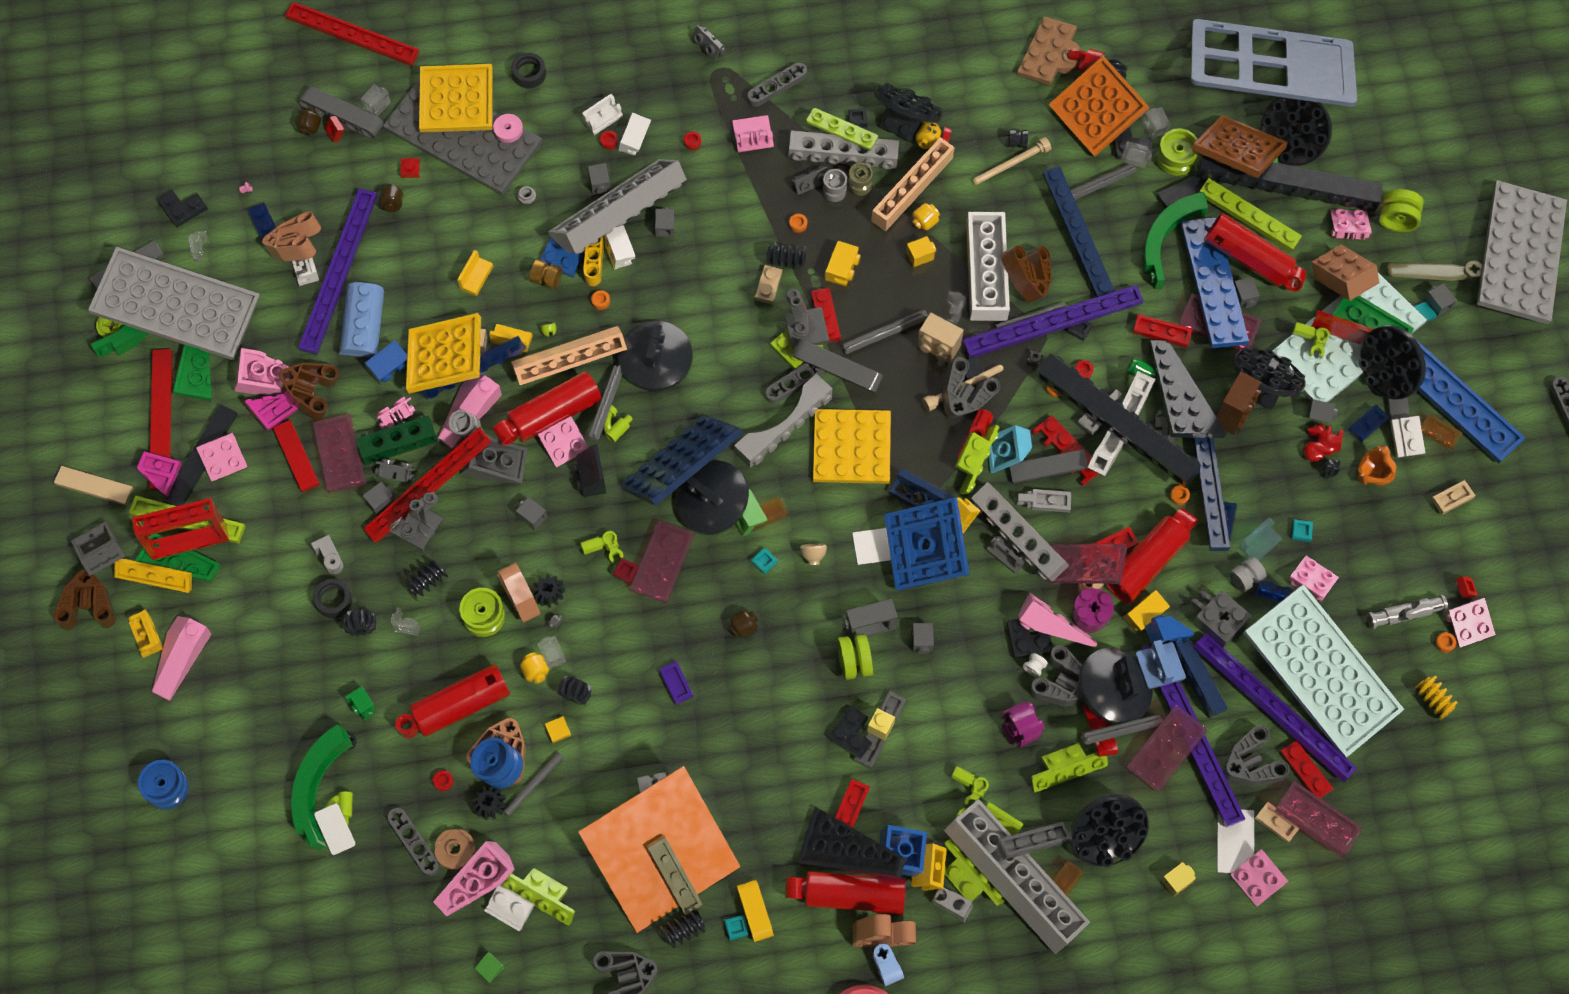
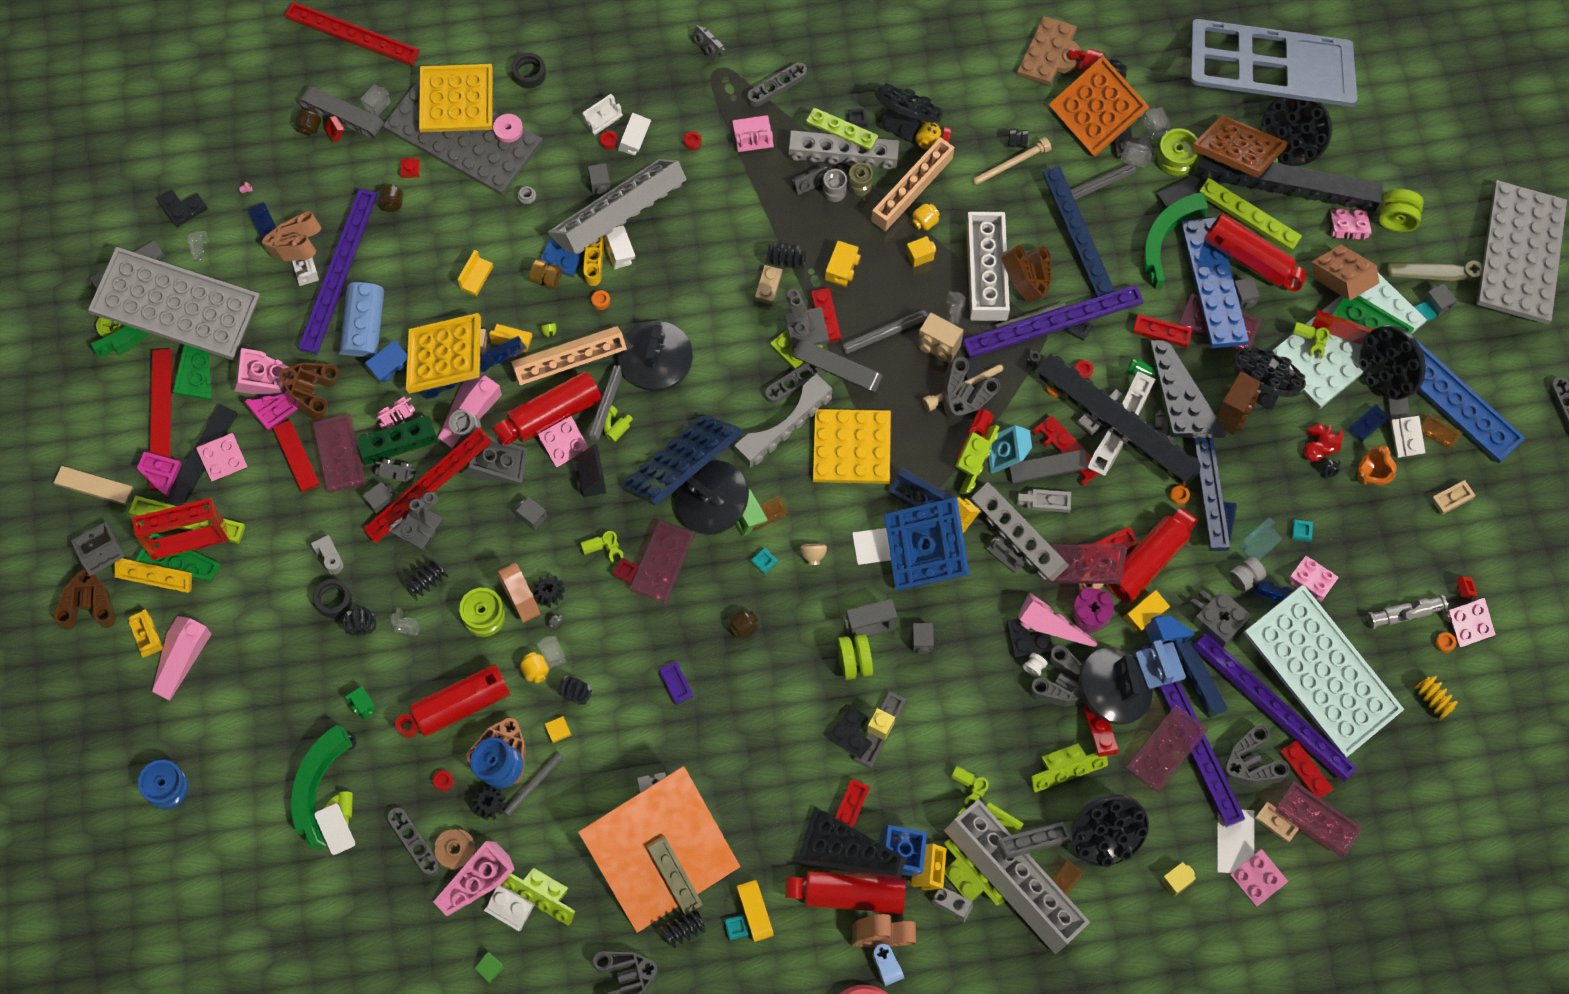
(665, 222): dark grey brick -> none
(798, 223): orange tile -> none
(1021, 724): magenta brick -> none
(1121, 729): dark grey axle -> none
(1322, 411): dark grey brick -> none

